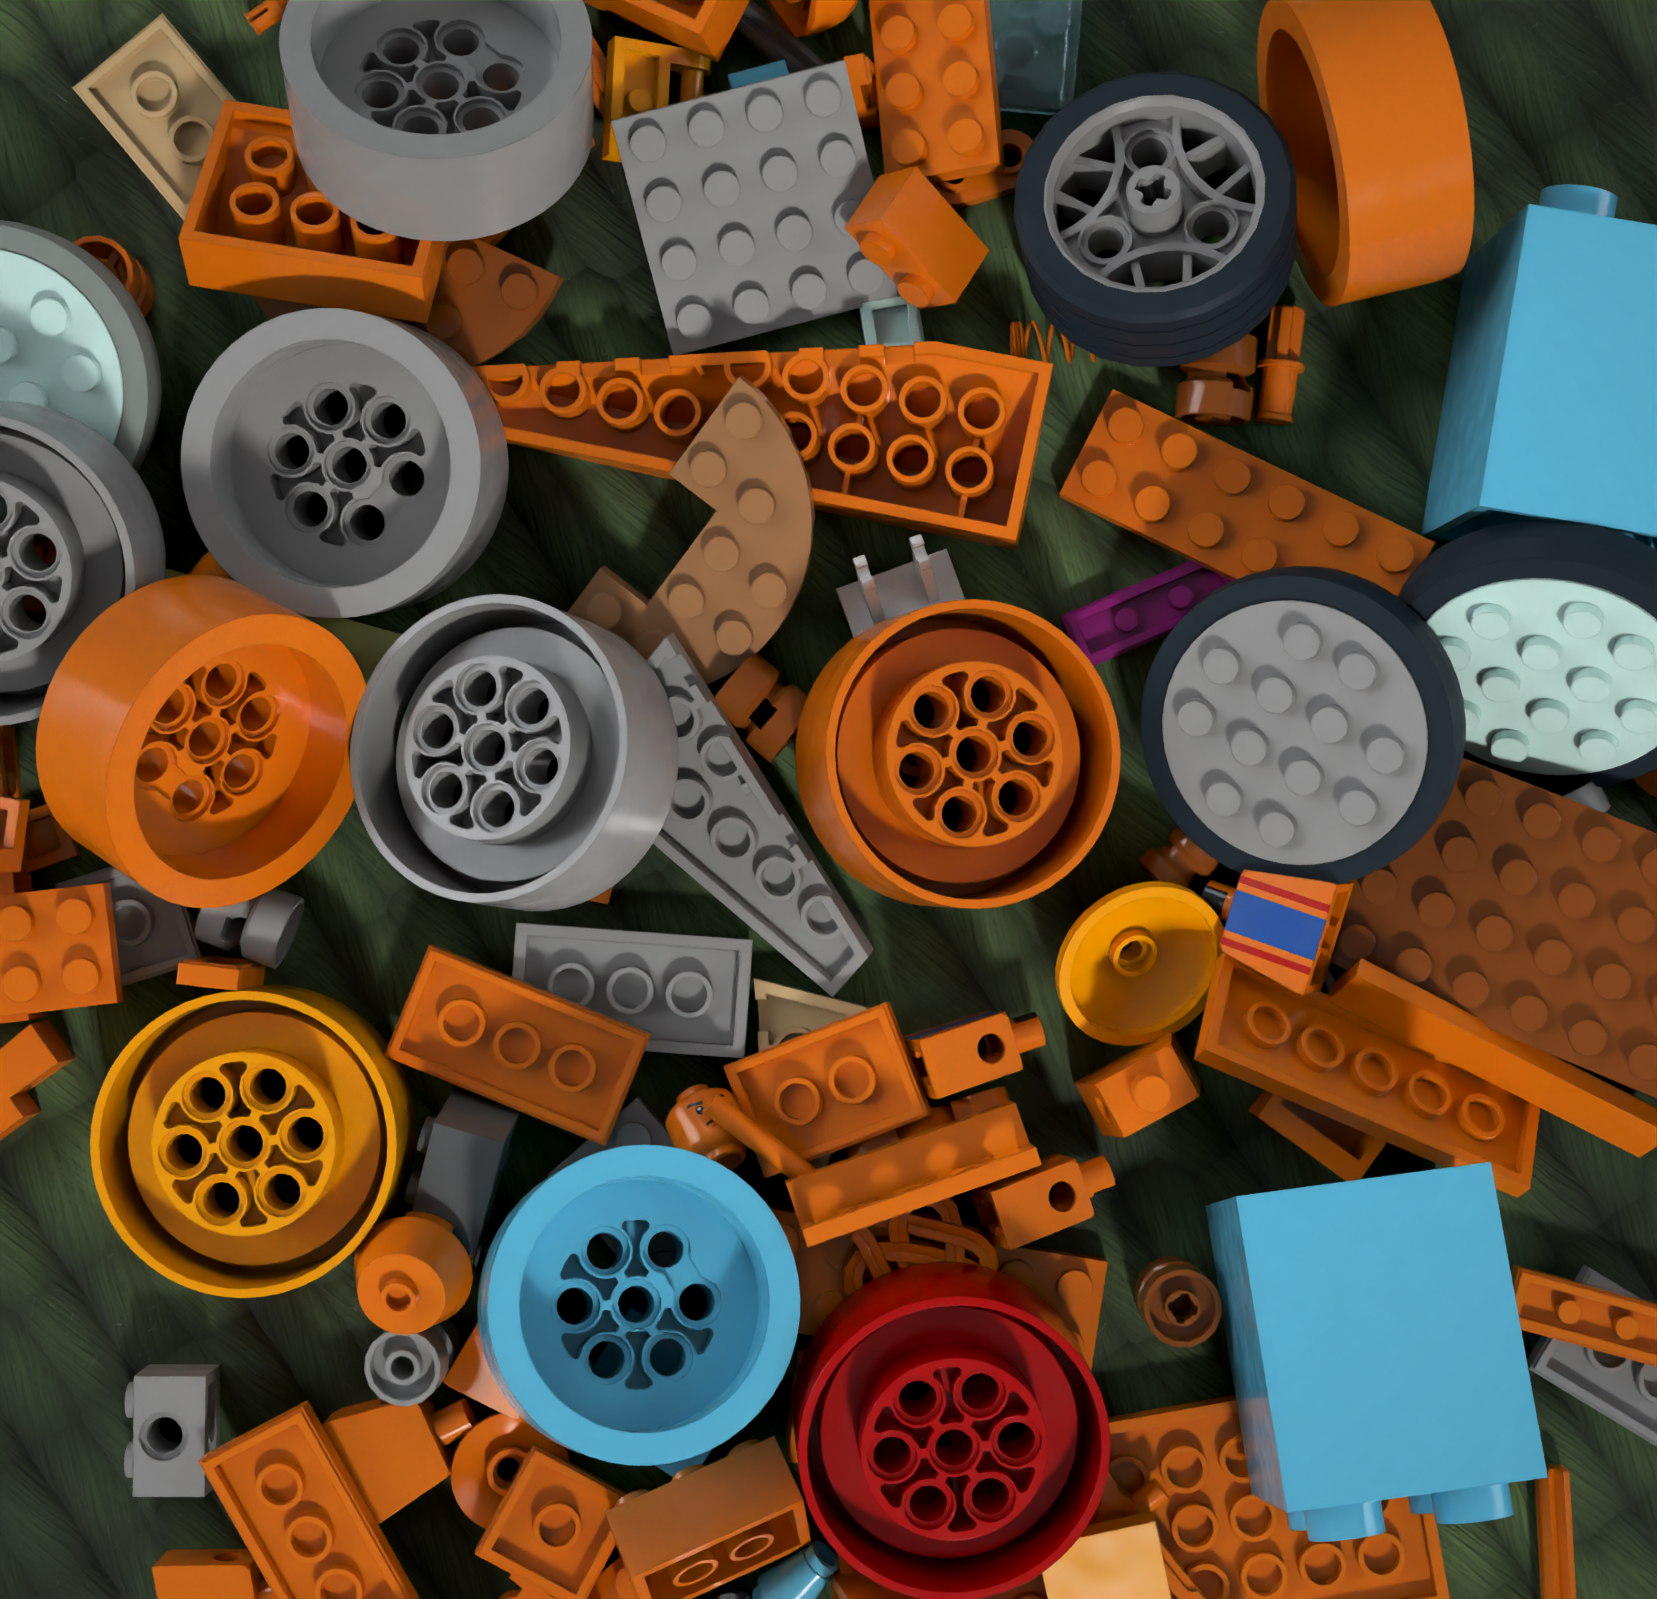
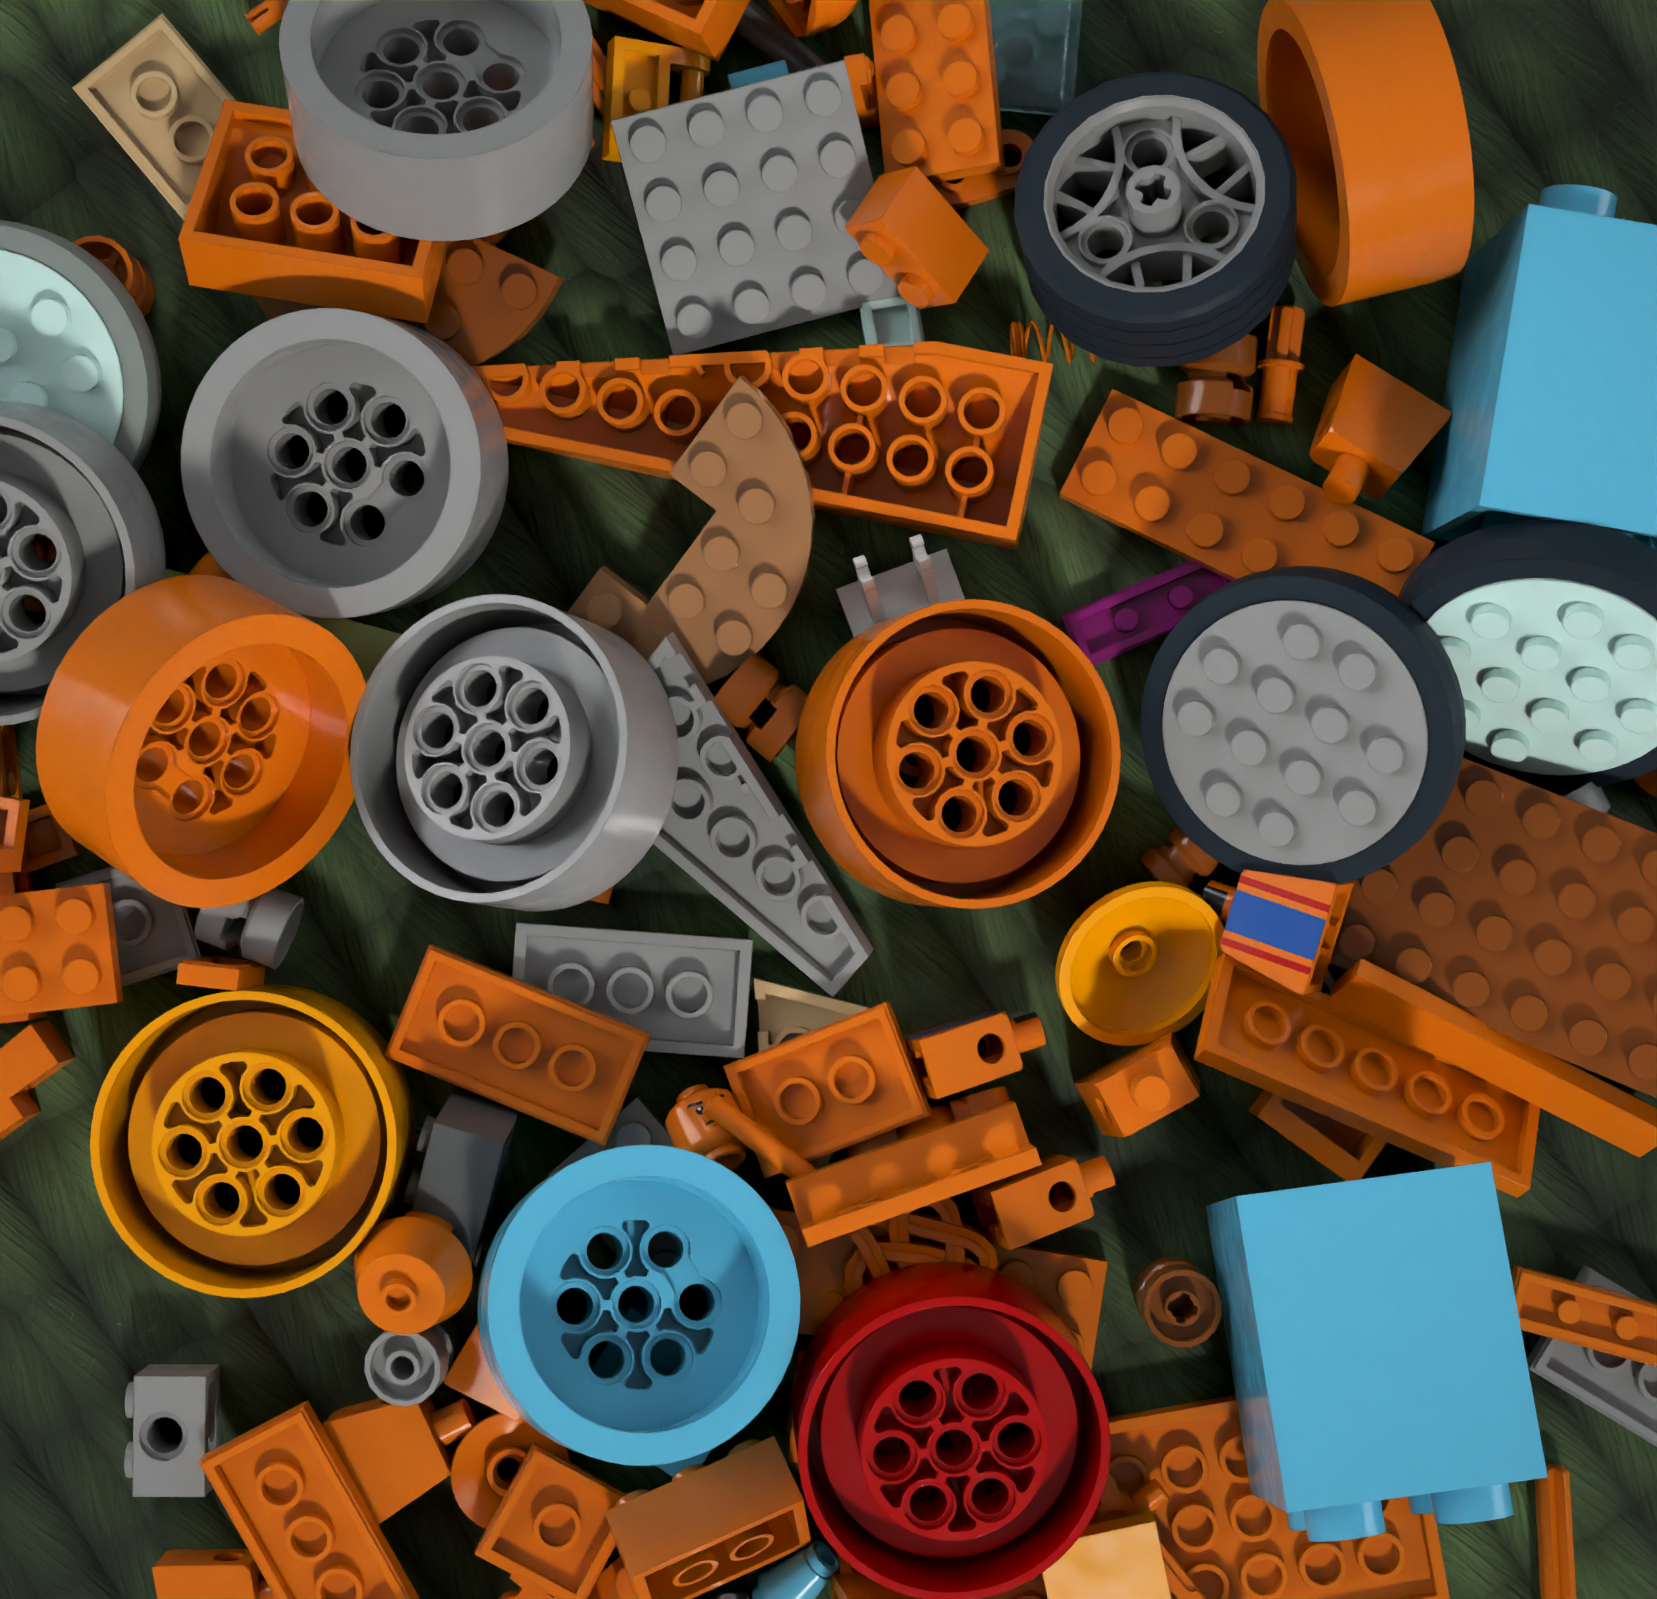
(1371, 431): none -> orange torso

